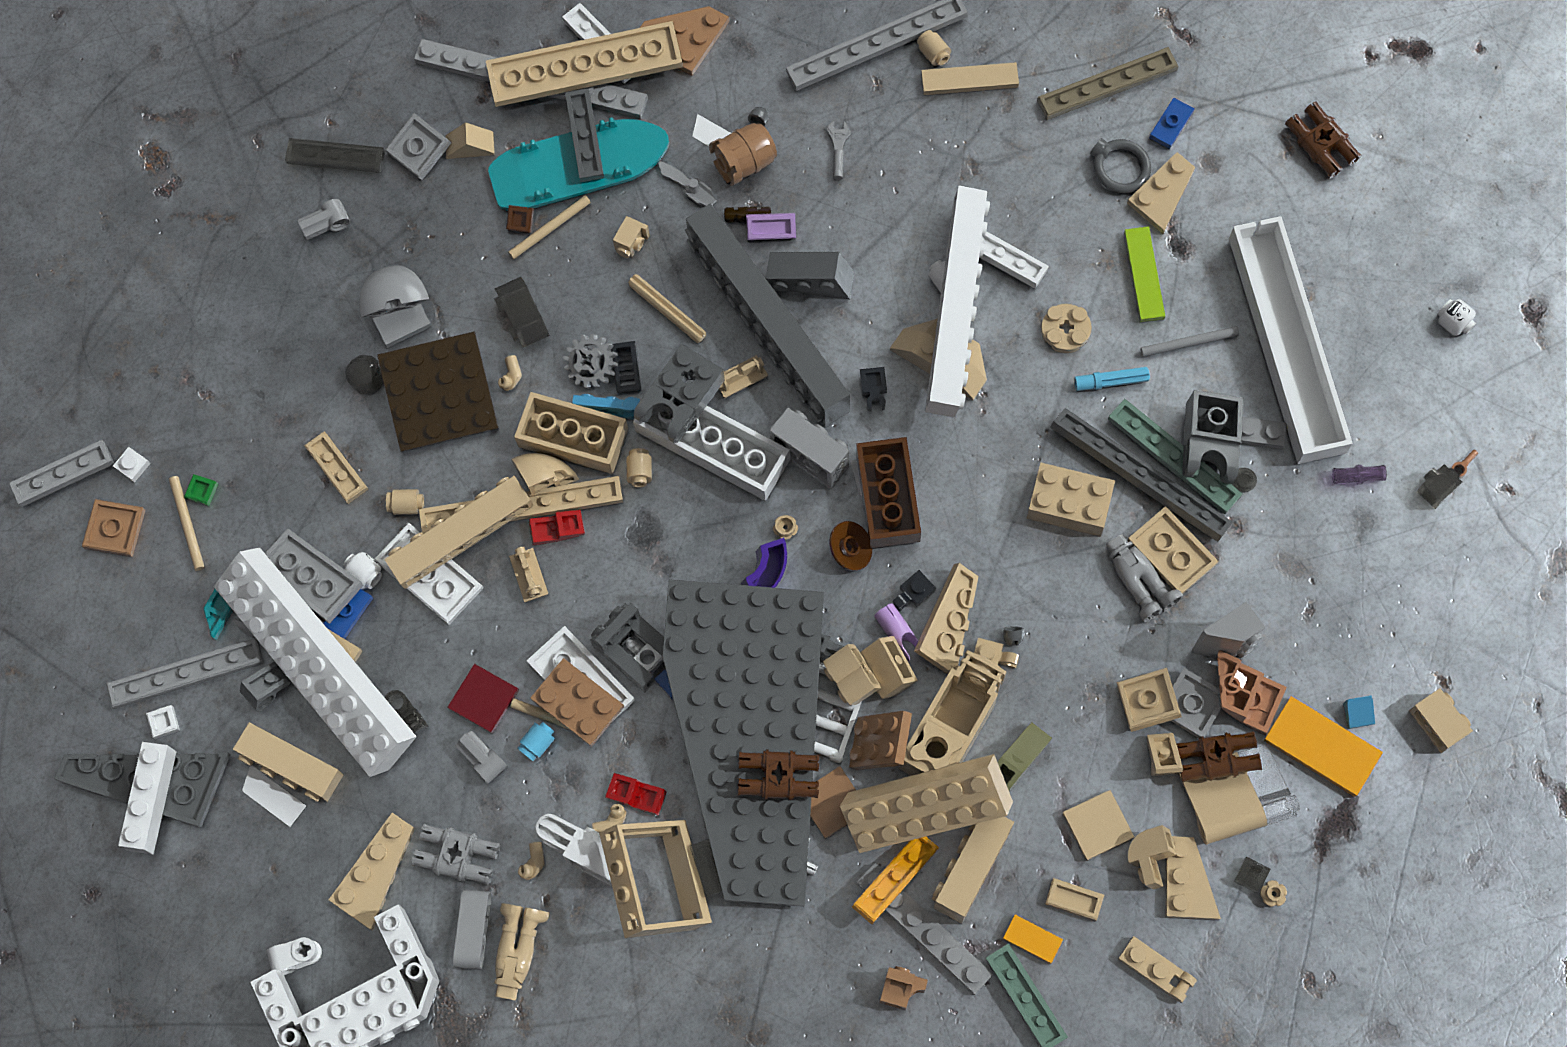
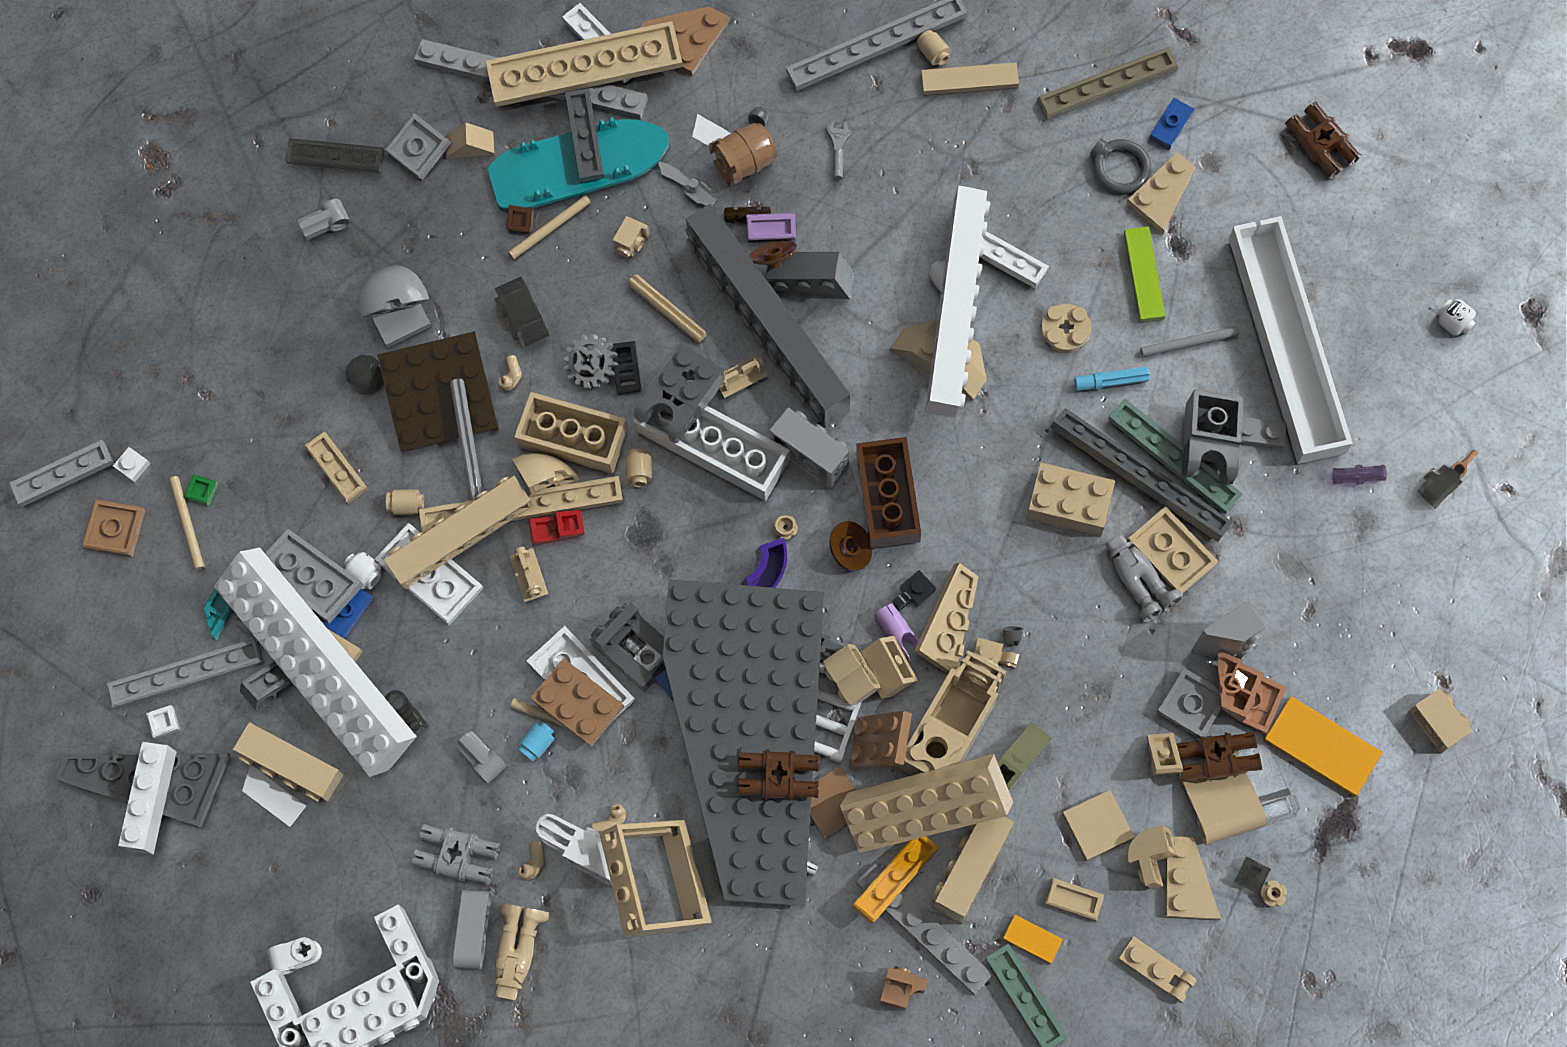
(368, 881): tan wing -> none
(466, 438): none -> light grey axle
(483, 698): dark red tile -> none
(608, 405): dark azure hinge -> none
(636, 794): red slope -> none
(773, 253): none -> reddish brown dish
(874, 384): black plate -> none
(1149, 699): tan tile -> none
(1245, 480): clear smoke plate -> none
(1359, 711): dark azure slope -> none

